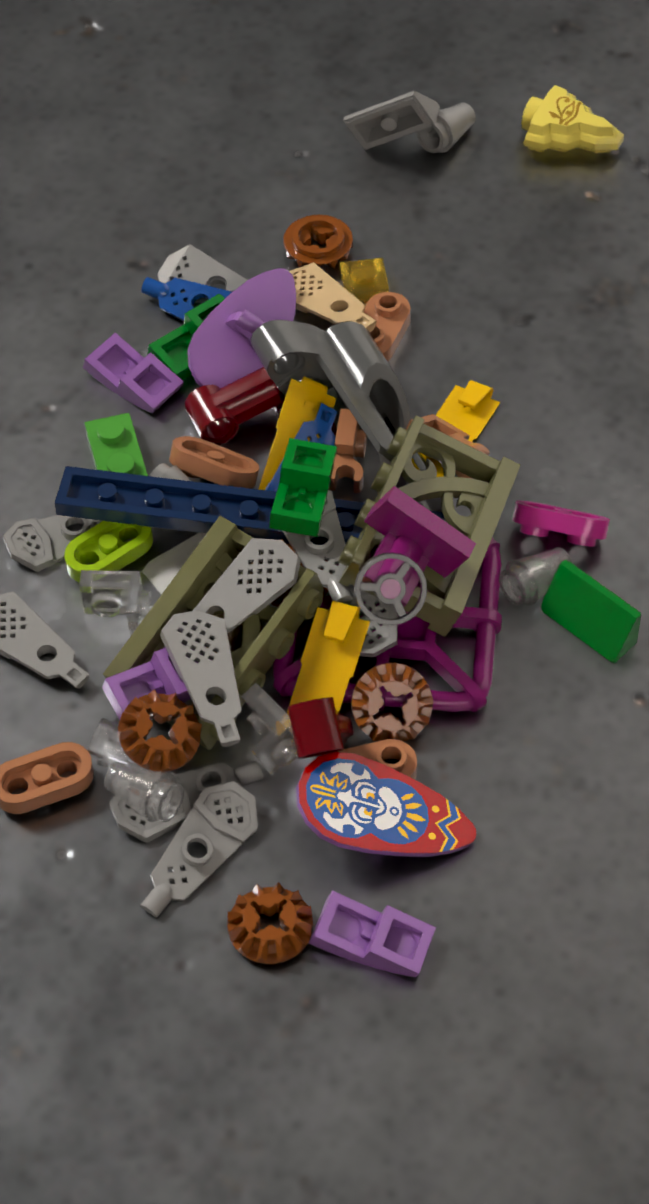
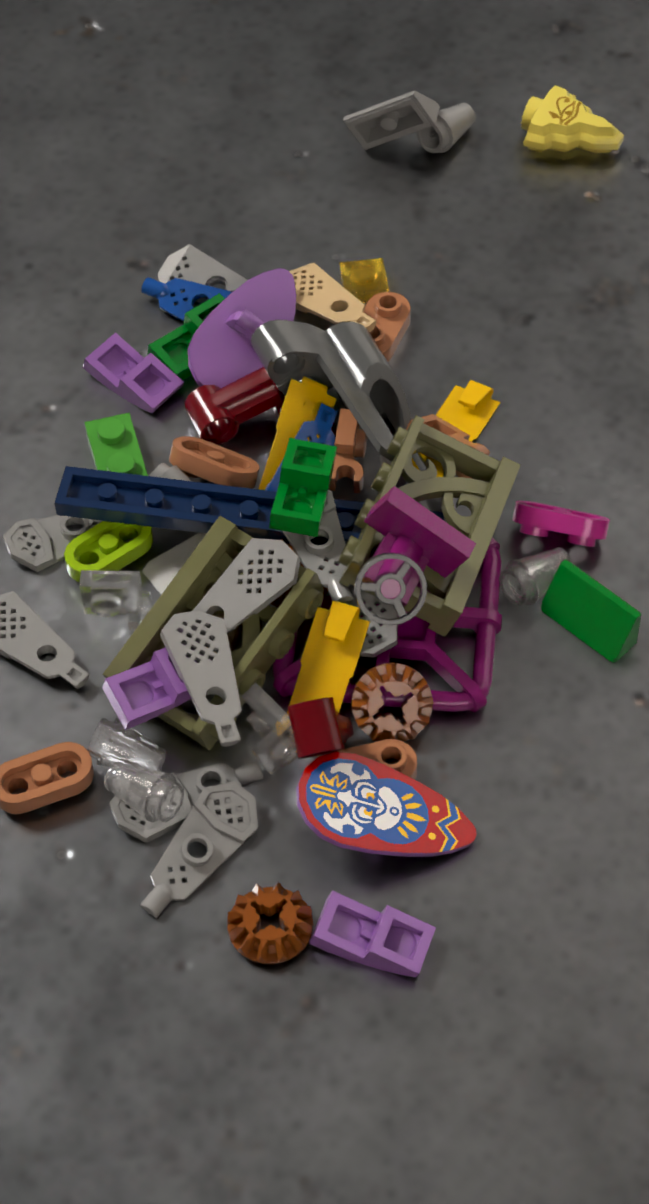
(158, 752): dark orange gear -> none
(324, 230): dark orange gear -> none

